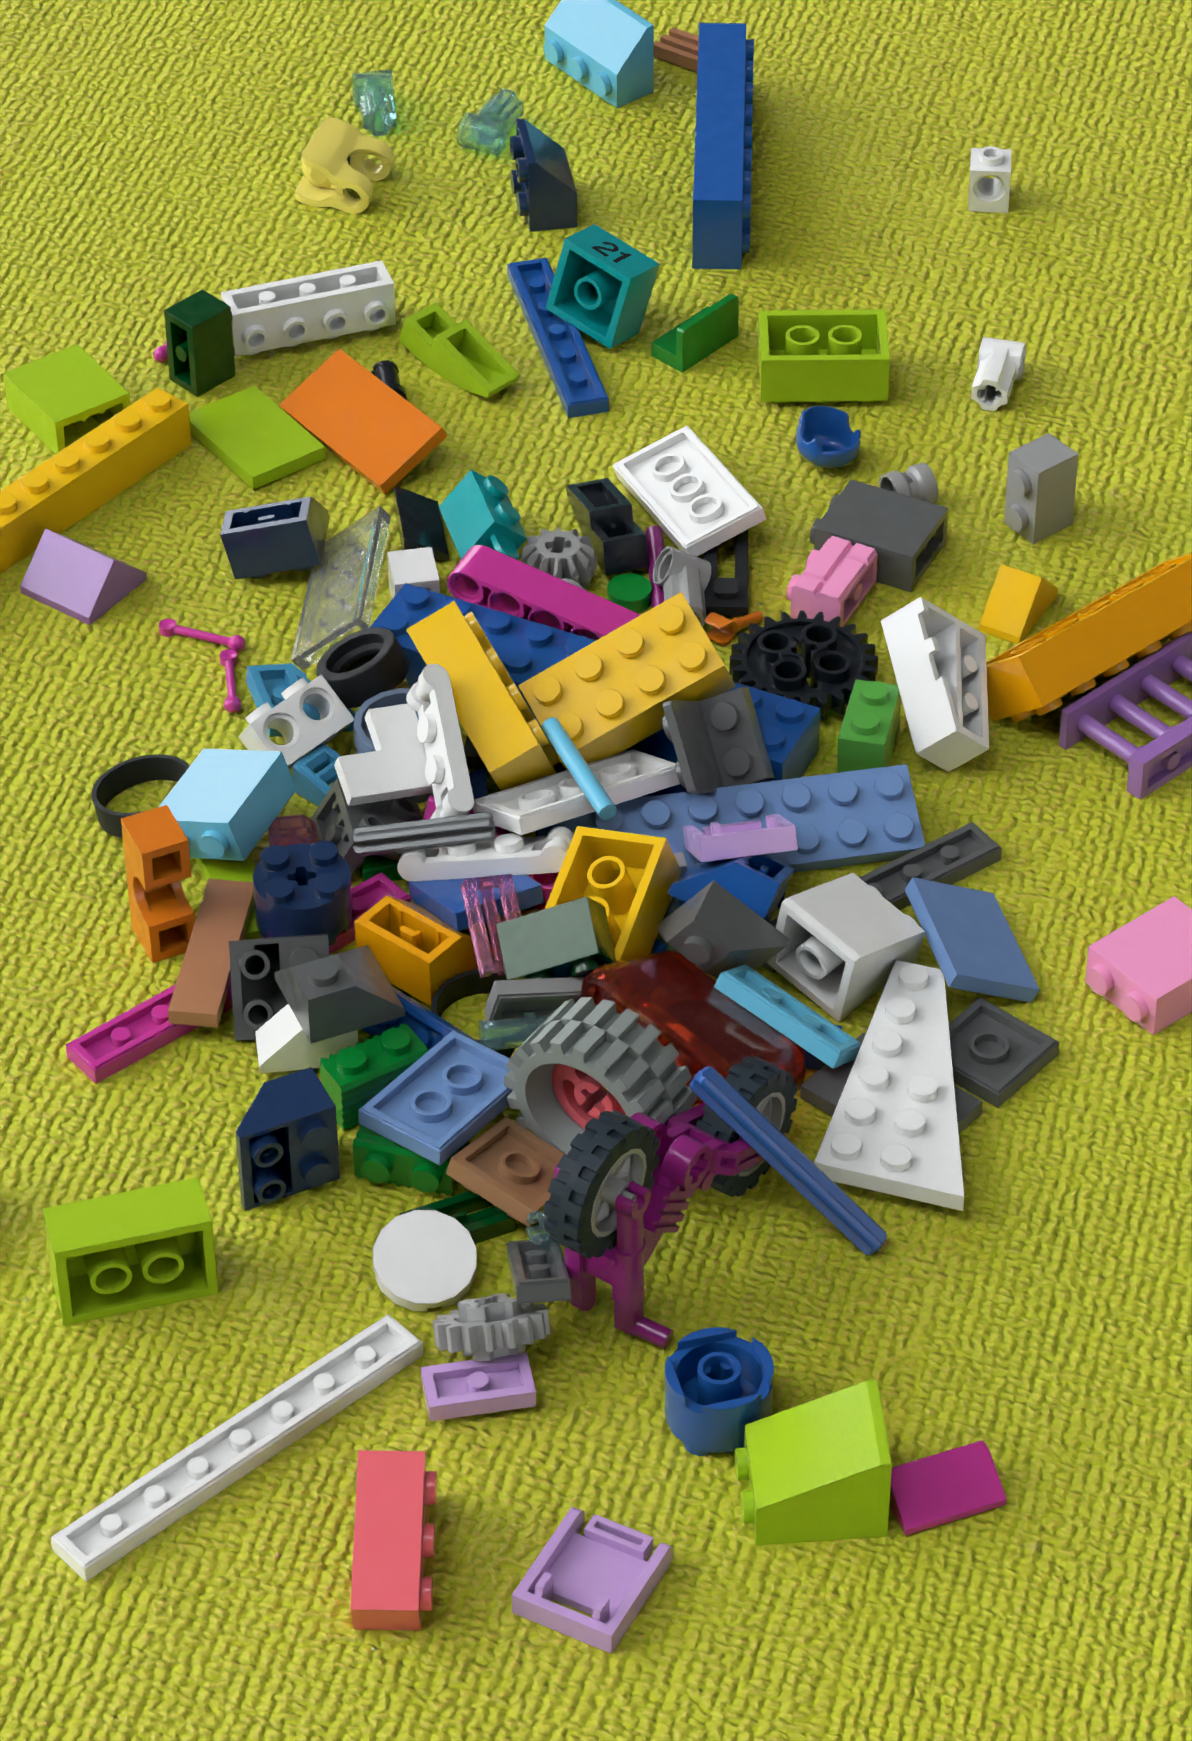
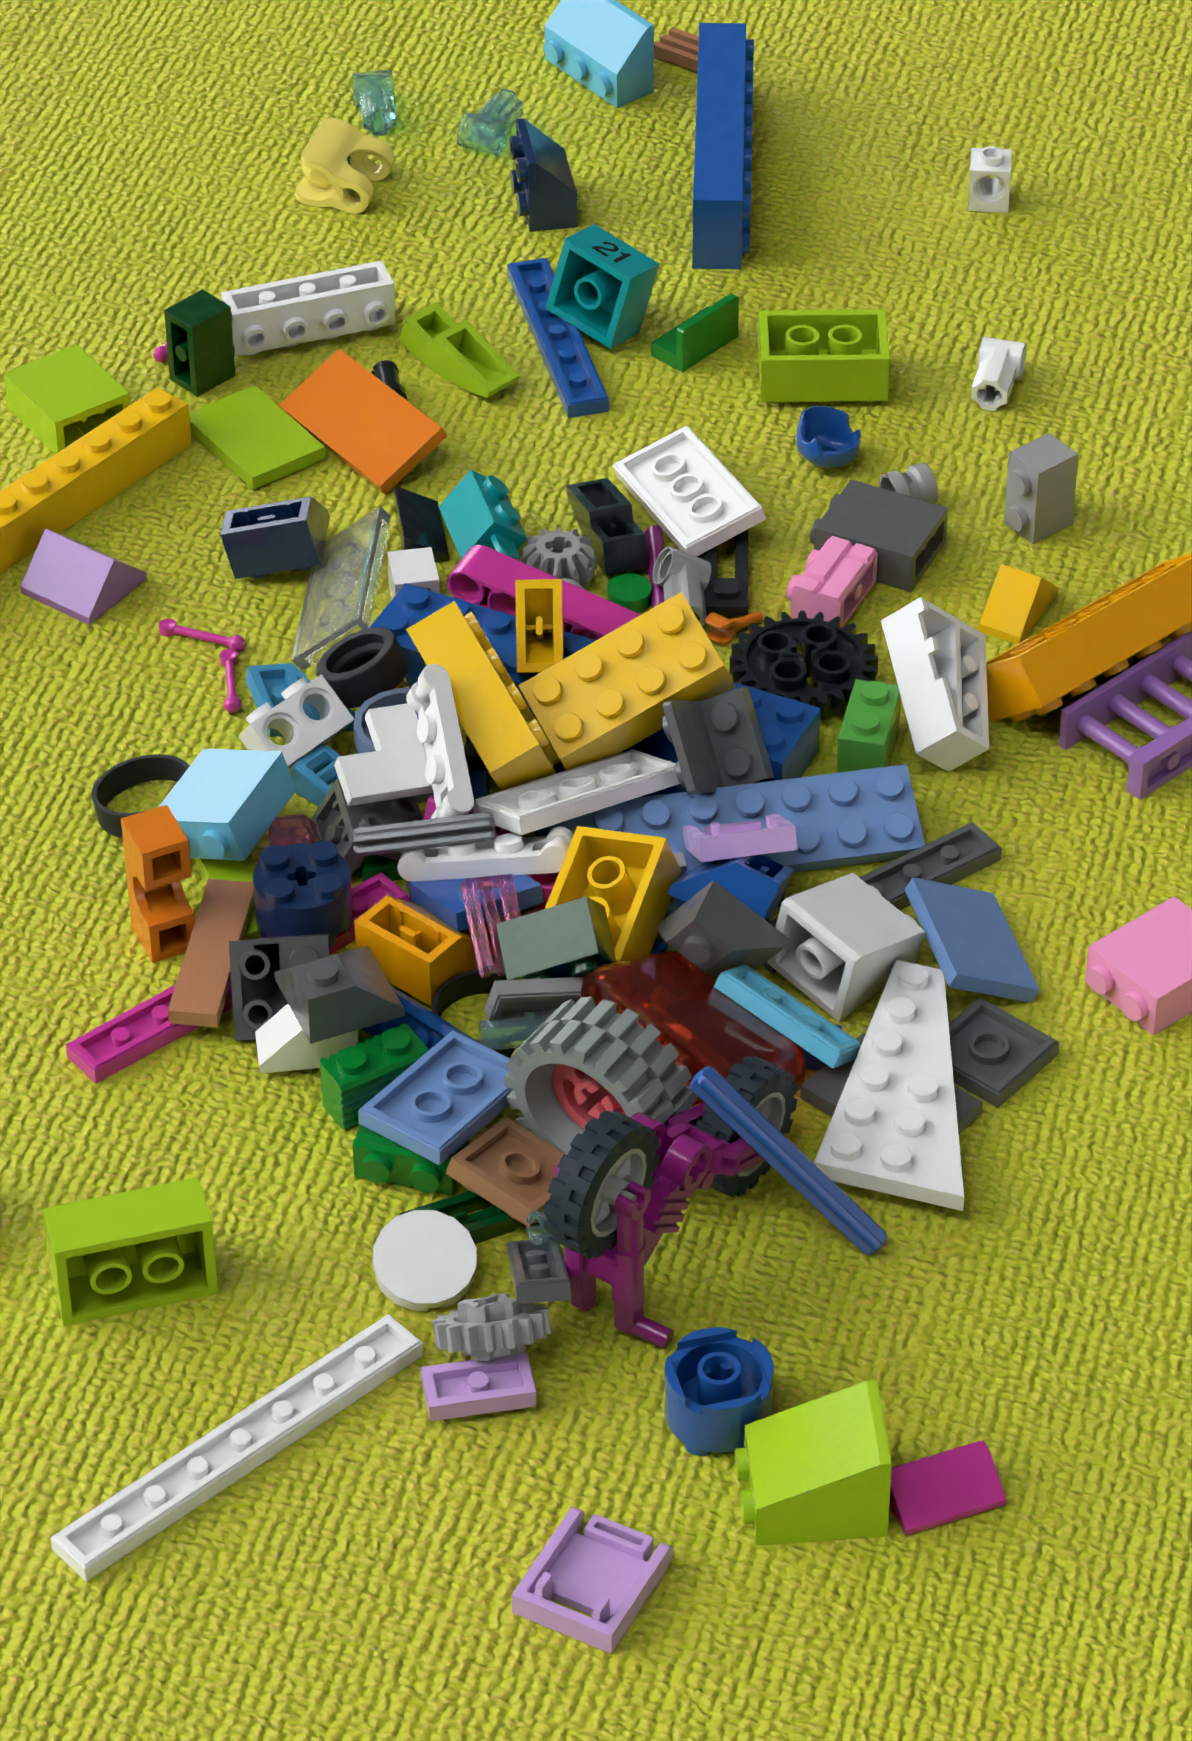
(287, 1140): dark blue slope -> none
(392, 1540): coral wedge -> none
(538, 624): none -> yellow slope
(579, 768): medium azure bar -> none

